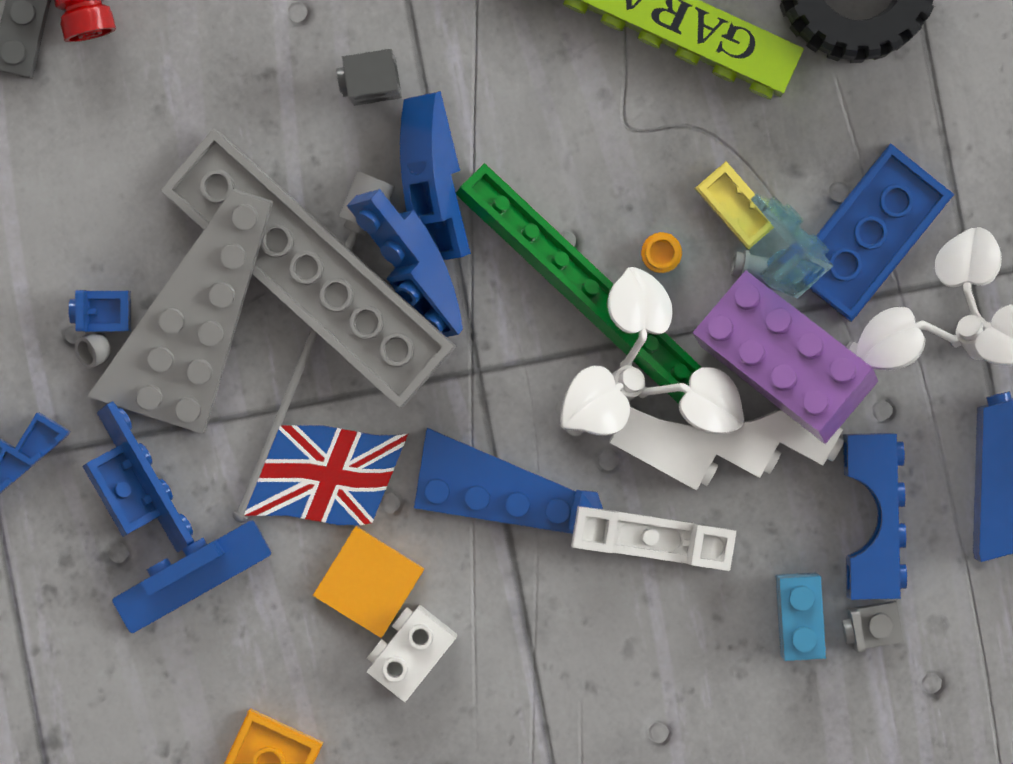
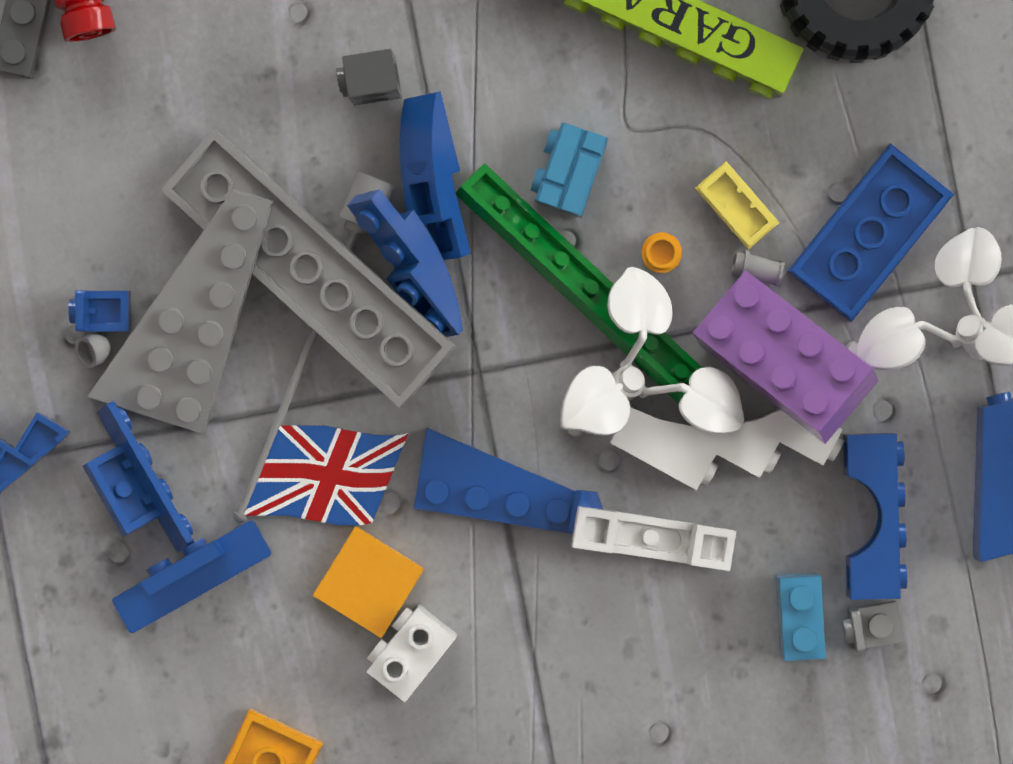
(570, 169): none -> dark azure brick
(804, 260): clear light blue bracket -> none

